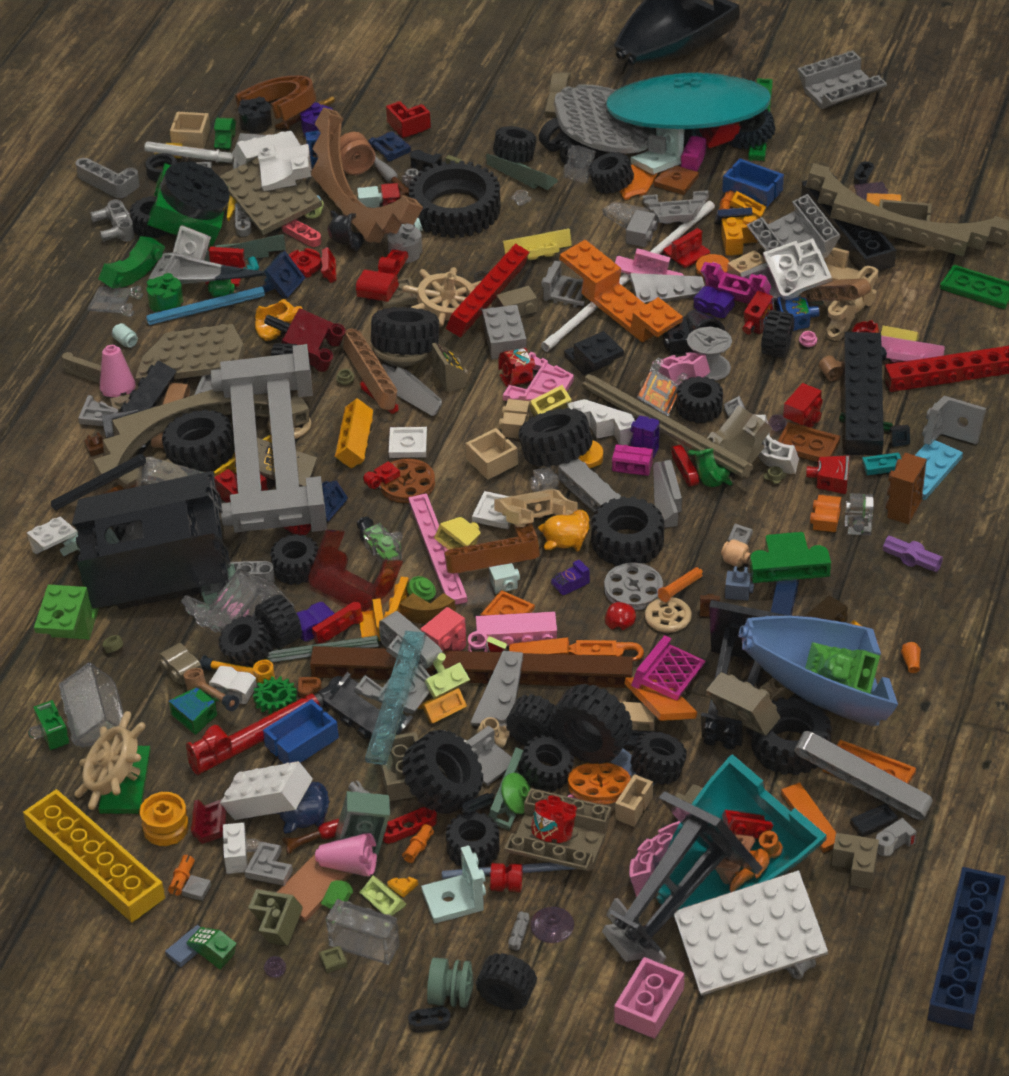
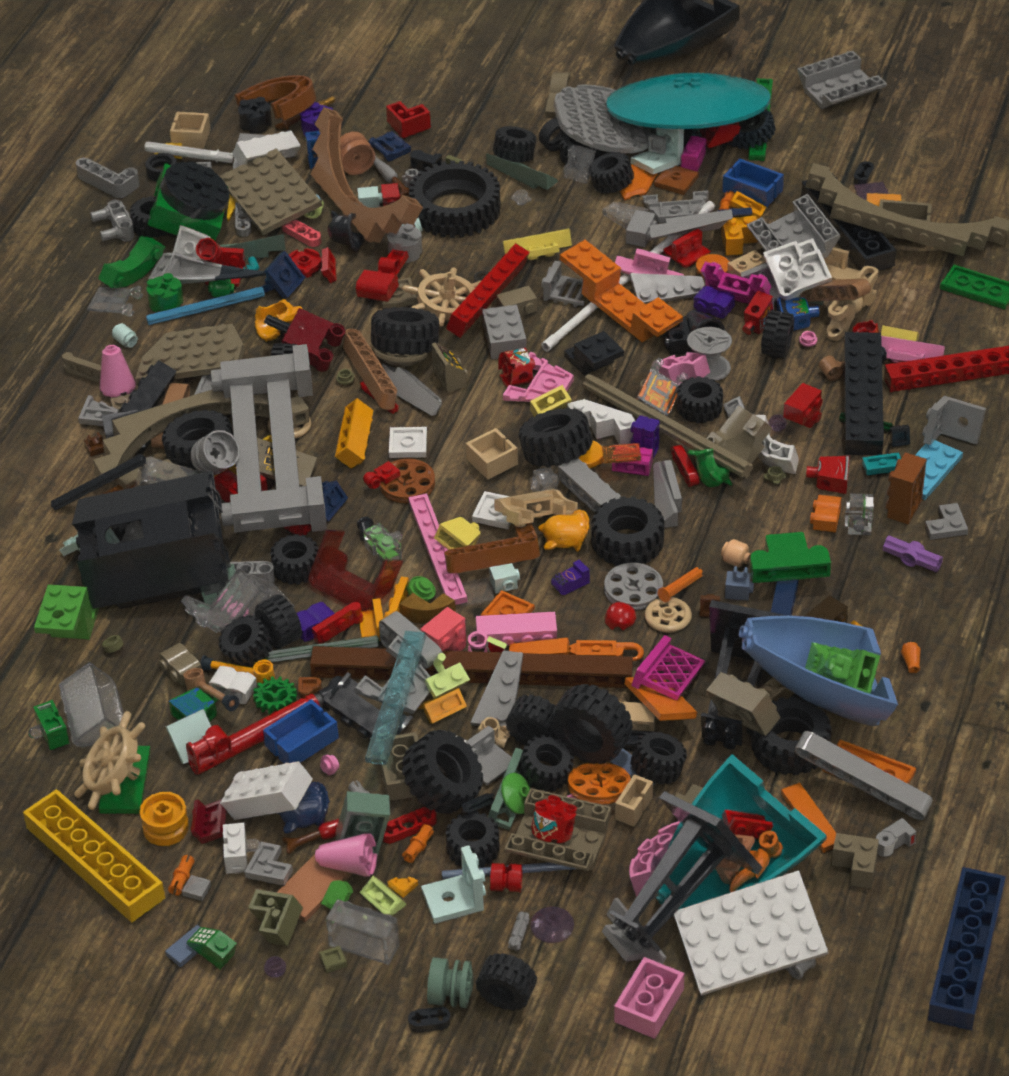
(50, 534): white bracket -> none
(188, 730): none -> light aqua tile
(209, 250): none -> red wheel
(215, 452): none -> light grey wheel
(224, 132): green brick -> none
(283, 166): white slope -> none
(329, 764): none -> bright pink plate
(514, 415): tan piece -> none
(621, 453): none -> clear orange tile
(688, 223): none -> light grey wedge
(741, 534): light grey tile -> none
(809, 442): dark orange plate -> none
(873, 820): black tile -> none
(949, 525): none -> light grey plate

